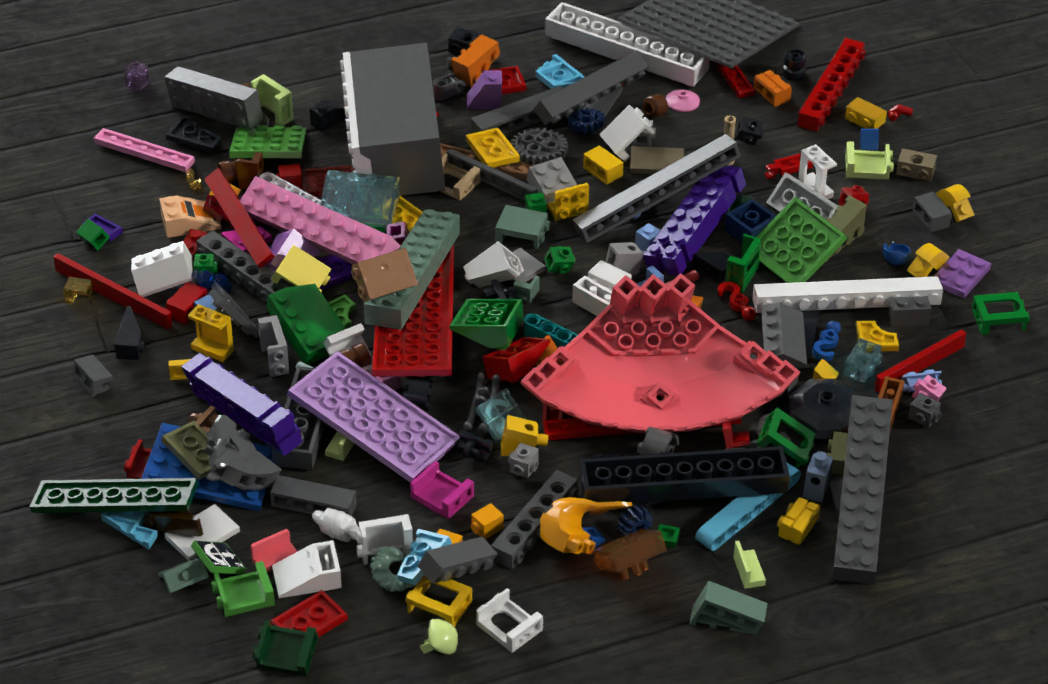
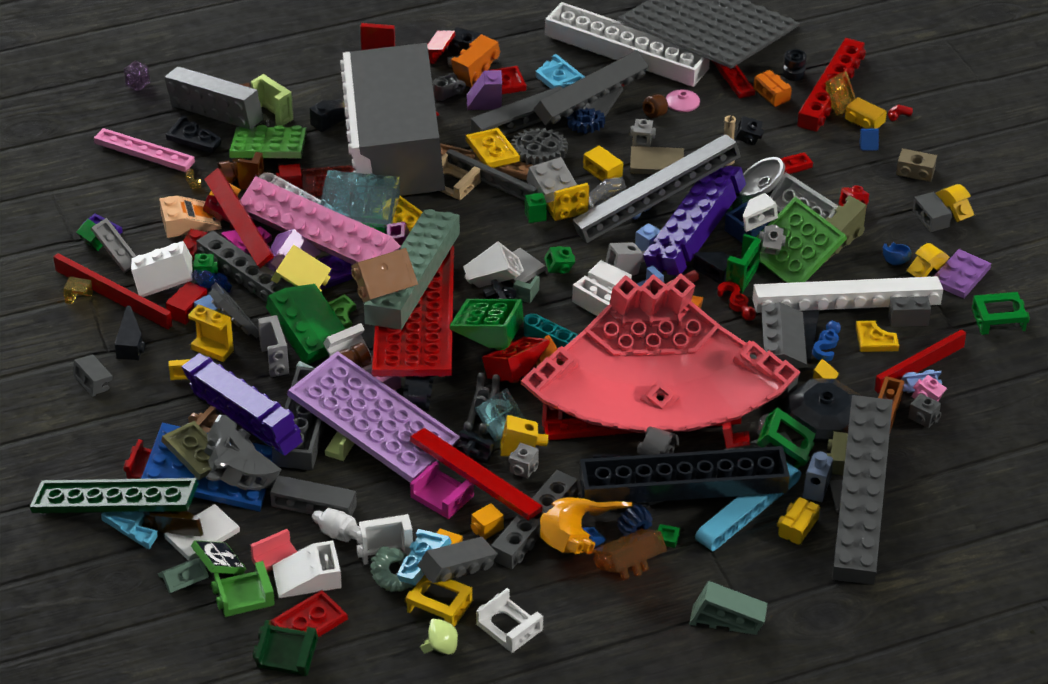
(114, 244): none -> light grey plate
(377, 36): none -> red tile
(438, 44): none -> panel
(476, 474): none -> red tile
(522, 224): sand green panel -> none
(605, 190): none -> clear slope
(625, 130): white panel -> none
(748, 567): yellowish green panel -> none
(759, 211): none -> white slope
(763, 176): none -> light grey dish
(772, 239): none -> light grey brick
(822, 163): white panel -> none
(840, 92): none -> clear yellow plate
(863, 360): clear light blue brick -> none
(868, 163): yellowish green panel -> none

